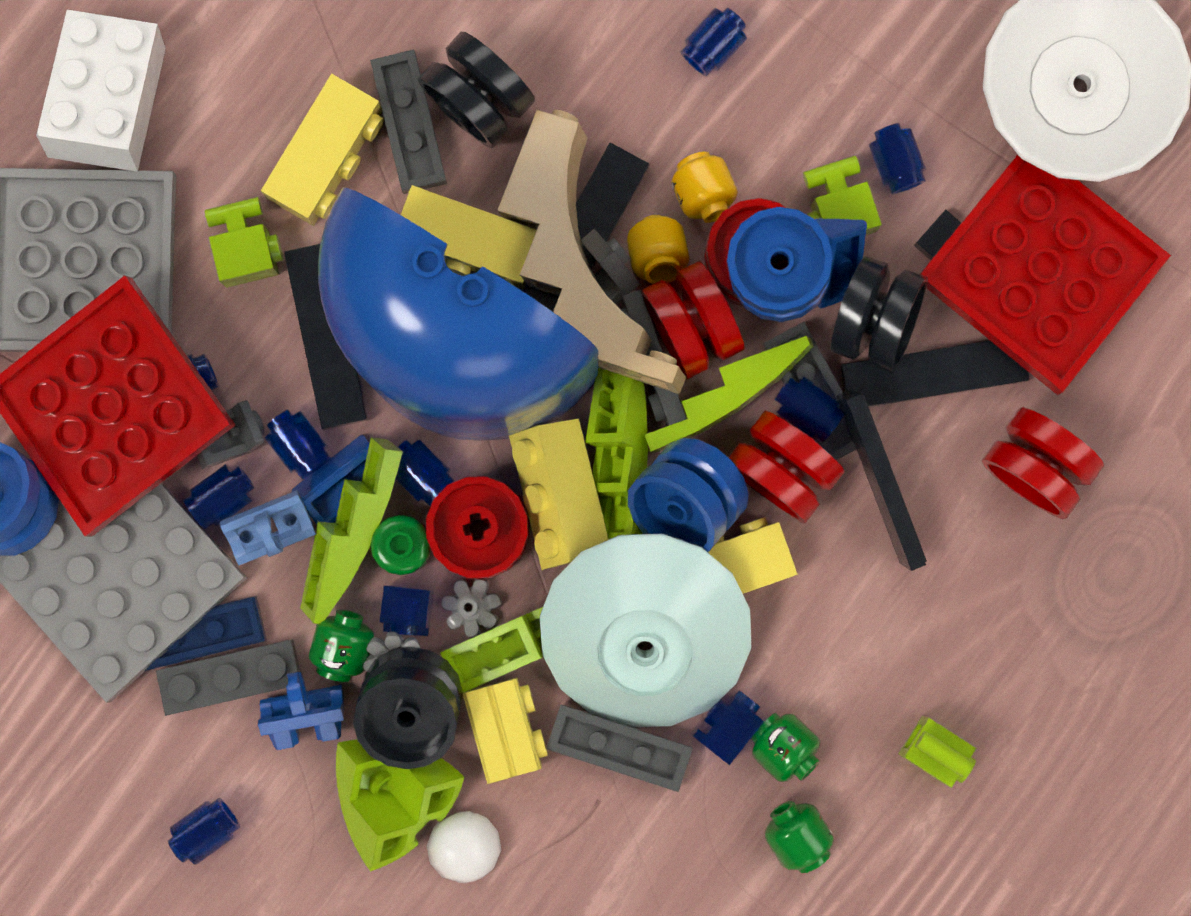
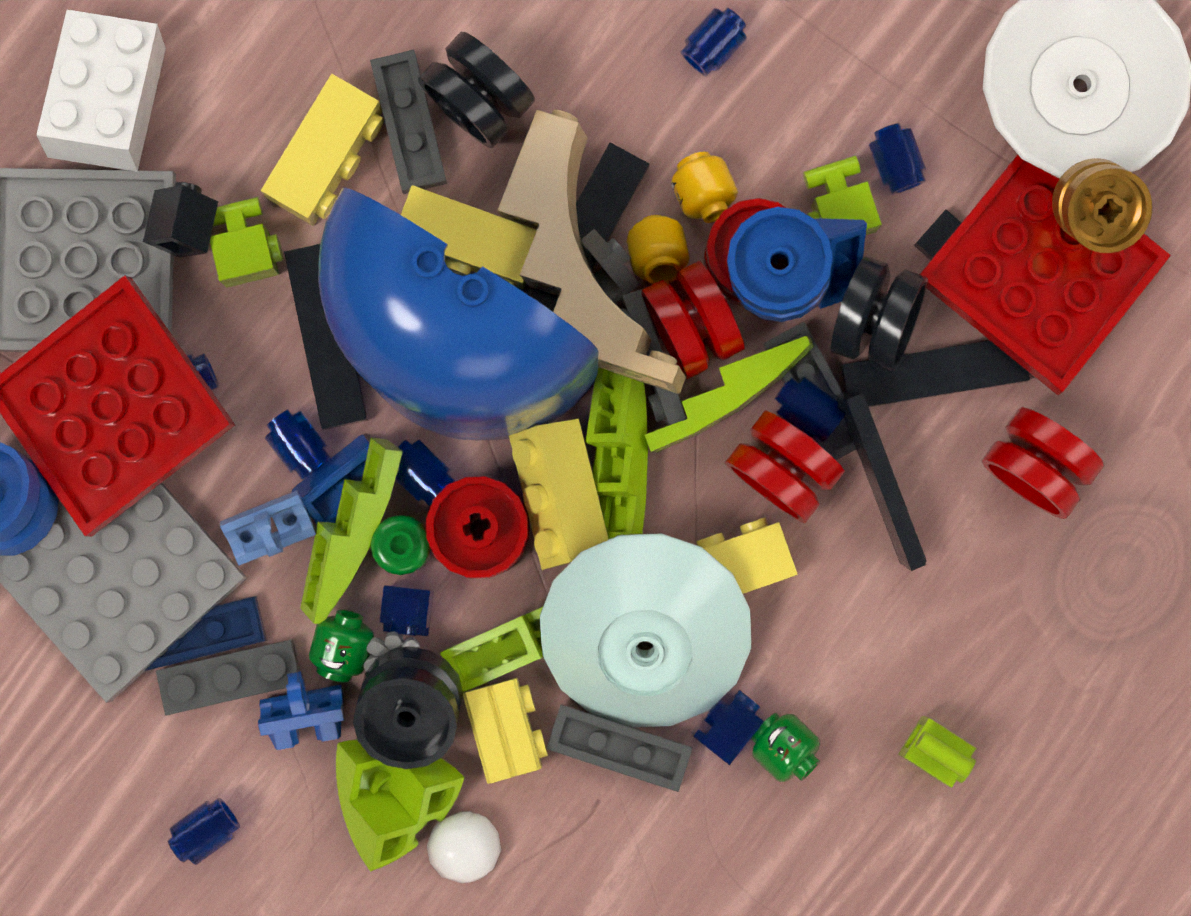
(181, 220): none -> black brick
(219, 496): clear blue brick -> none
(239, 440): dark grey bracket -> none
(481, 604): light grey plant -> none
(689, 494): blue wheel -> none
(799, 836): green head -> none
(1102, 205): none -> pearl gold wheel

